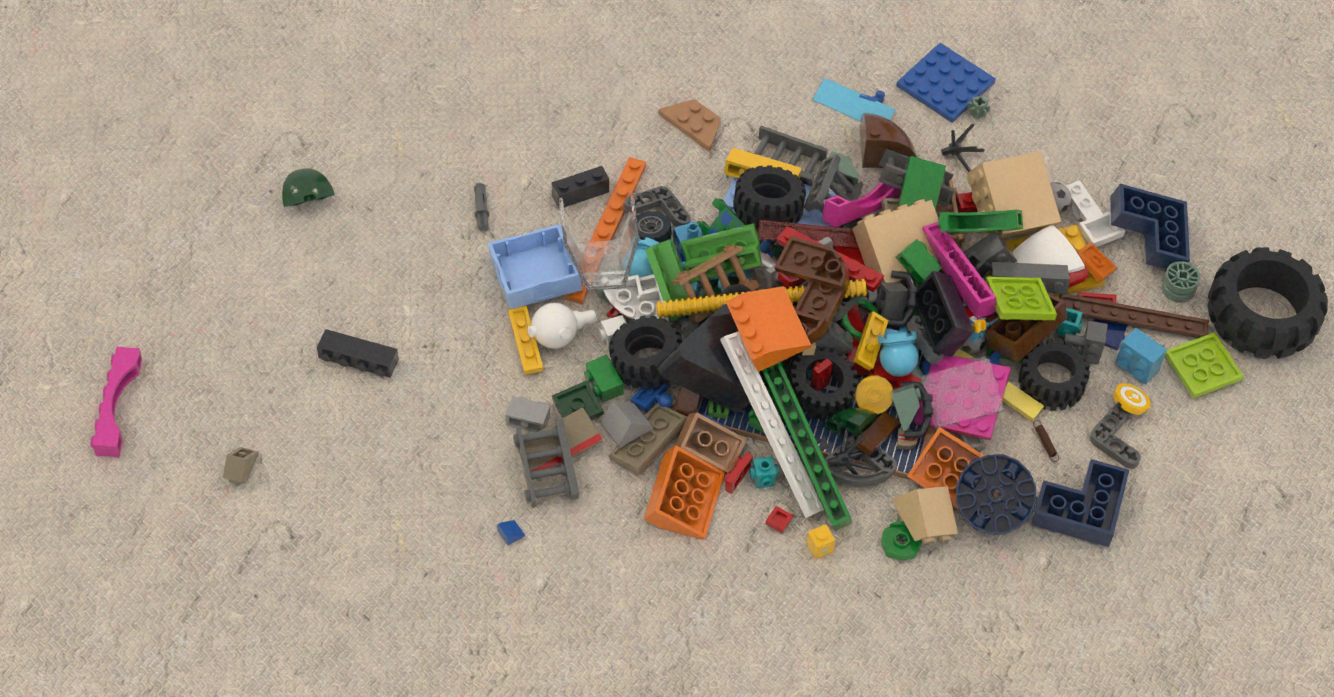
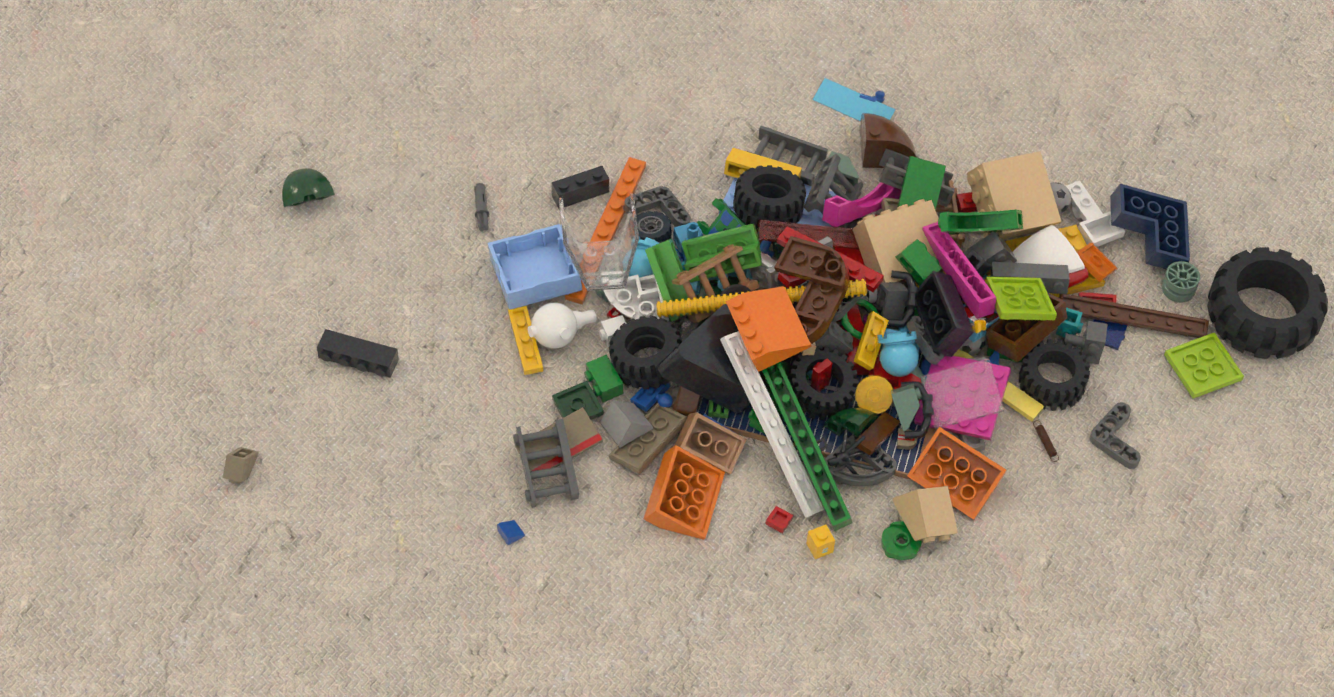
(125, 368): dark pink arch -> none
(527, 414): light grey brick -> none
(693, 120): medium nougat wing -> none
(741, 468): red plate -> none
(764, 472): teal brick -> none
(945, 82): blue plate -> none
(955, 147): black plant -> none
(978, 107): sand green gear -> none
(994, 474): dark blue brick -> none
(1084, 513): dark blue brick -> none
(1131, 398): yellow tile -> none
(1140, 356): dark azure brick -> none

